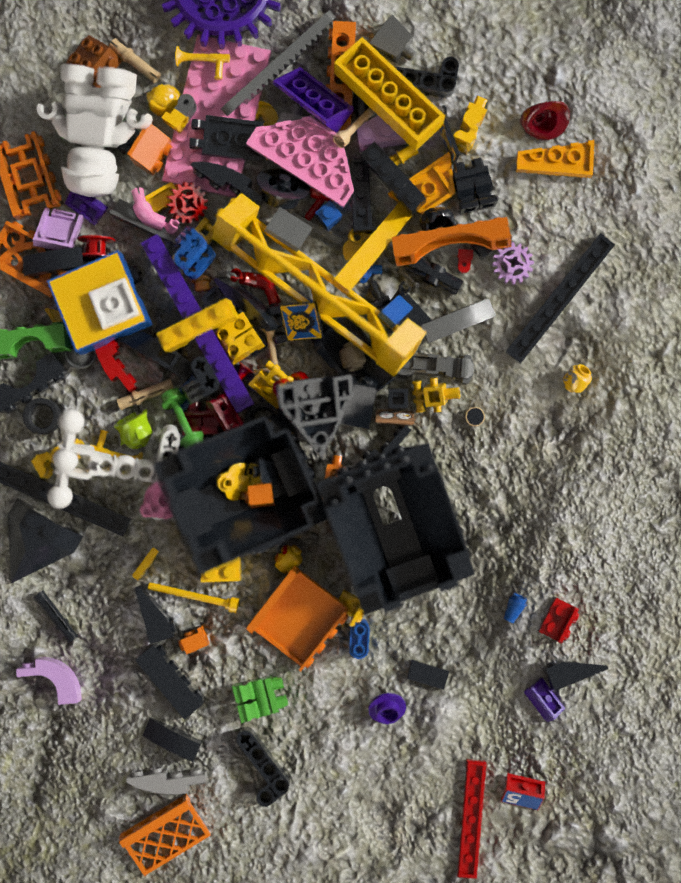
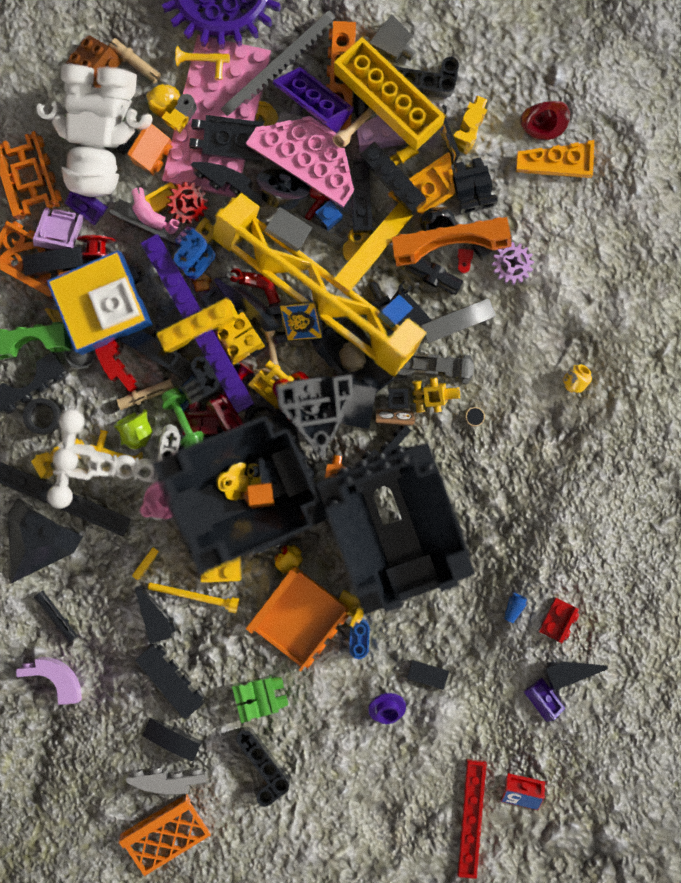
(194, 640): orange brick -> none
(374, 269): blue arm -> none
(560, 298): black plate -> none

